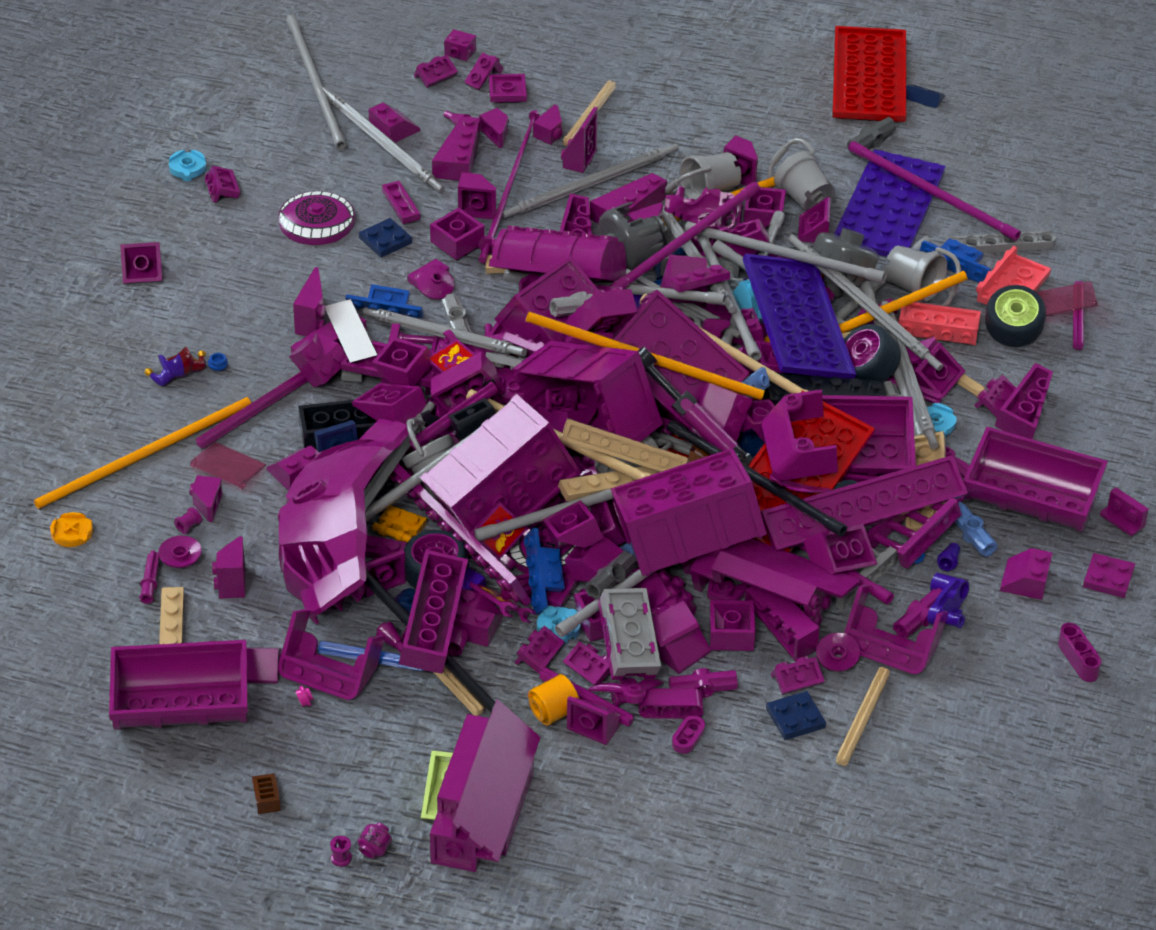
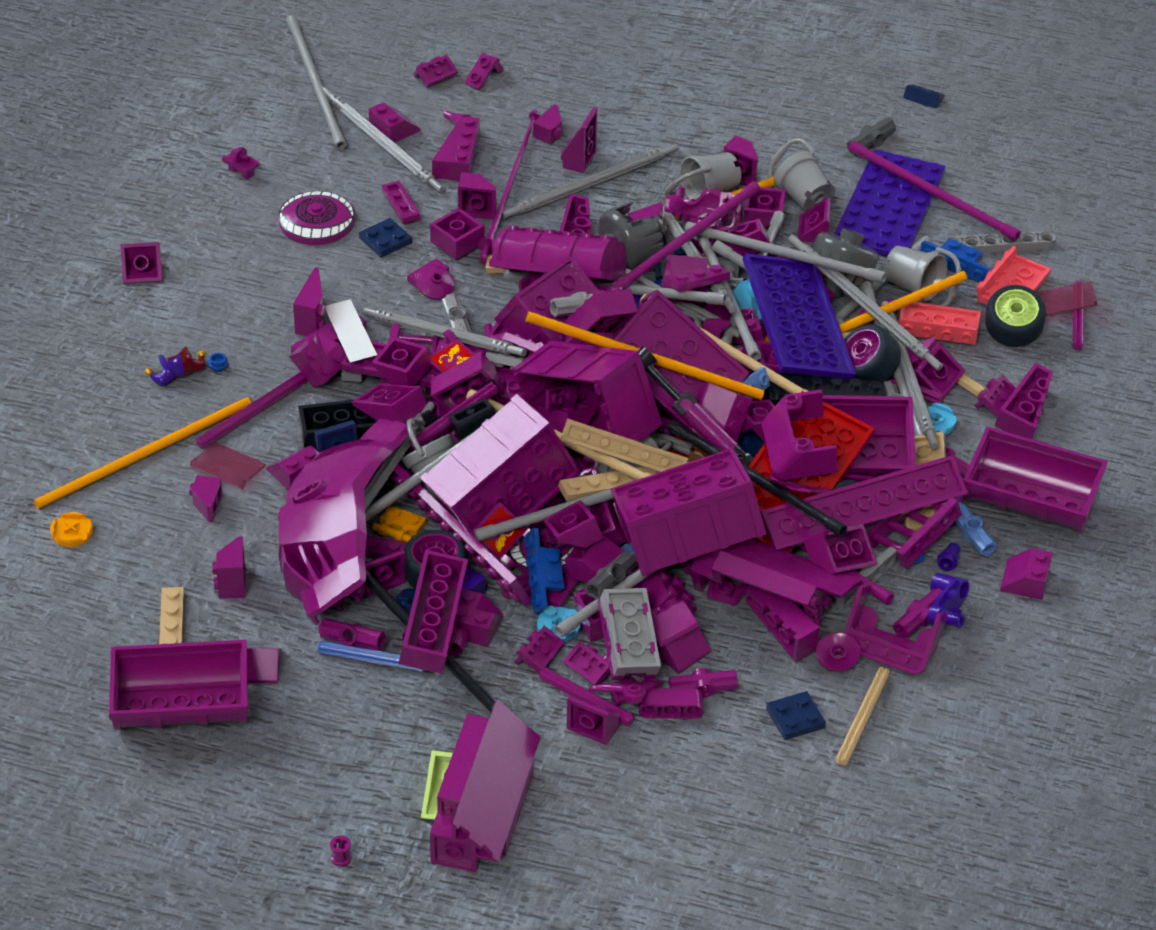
(148, 583): magenta axle -> none
(180, 551): magenta dish -> none
(187, 164): medium azure plate -> none
(188, 520): magenta bush -> none
(221, 182): magenta bracket -> none
(240, 161): none -> magenta hips
(268, 804): reddish brown slope -> none
(303, 665): magenta windscreen -> none
(304, 696): dark pink plate -> none
(363, 636): none -> magenta piece
(374, 840): magenta head -> none
(387, 299): blue bracket -> none
(392, 637): magenta cone -> none
(460, 45): magenta head -> none
(461, 692): tan axle -> none
(494, 126): magenta slope -> none
(503, 602): magenta flag -> none
(507, 88): magenta plate -> none
(549, 699): light orange piece -> none
(598, 101): tan axle -> none
(642, 192): magenta wedge -> none
(688, 734): magenta plate -> none
(732, 625): magenta slope -> none
(798, 675): magenta bracket -> none
(869, 73): red plate -> none
(1079, 652): magenta beam -> none
(1109, 575): magenta plate -> none
(1125, 512): magenta bracket -> none

